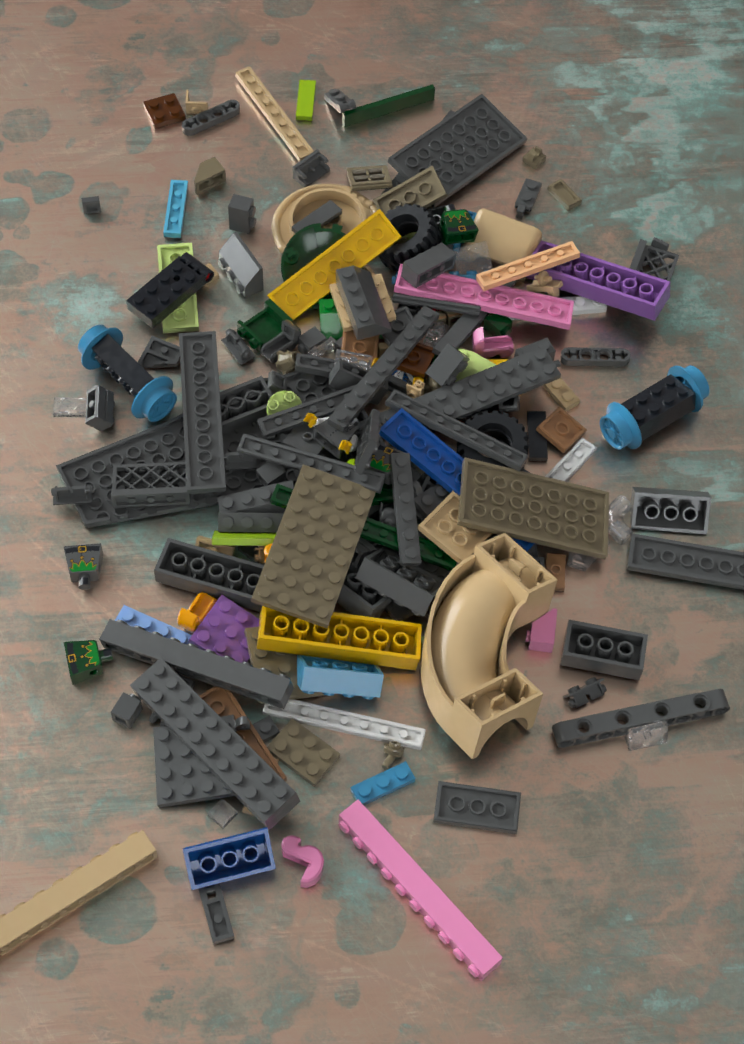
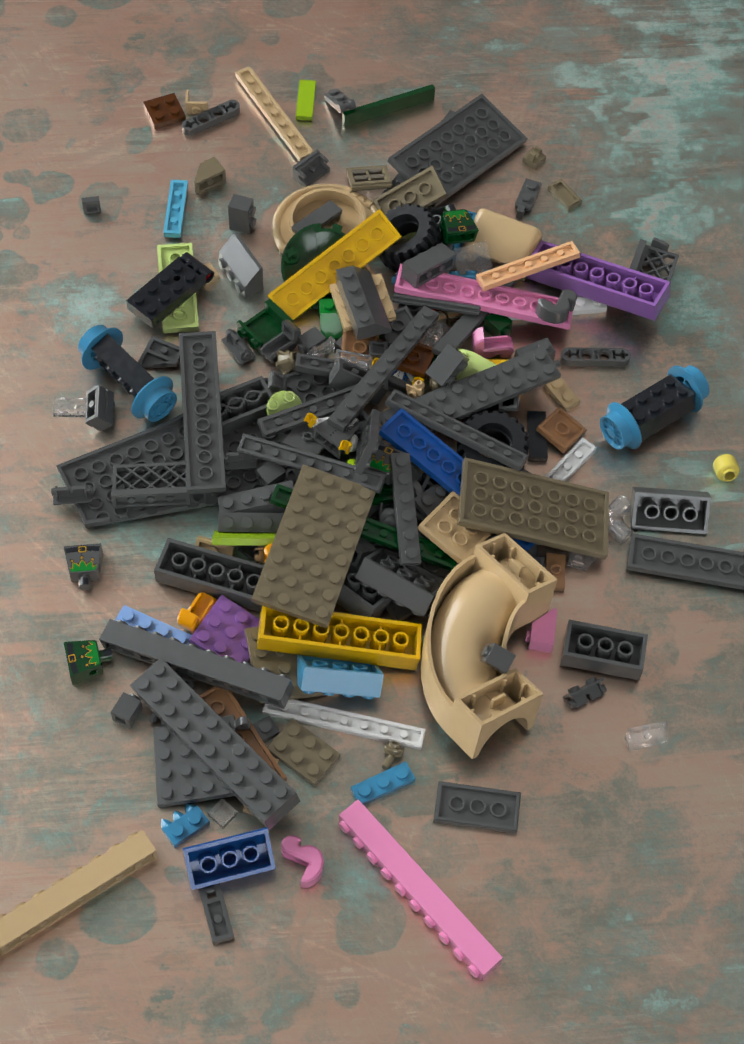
(184, 824): none -> dark azure plate
(377, 348): none -> dark grey tile
(497, 657): none -> dark grey brick
(544, 283): tan hips -> none
(556, 313): none -> dark grey animal
(606, 726): dark grey beam -> none
(726, 467): none -> light yellow head

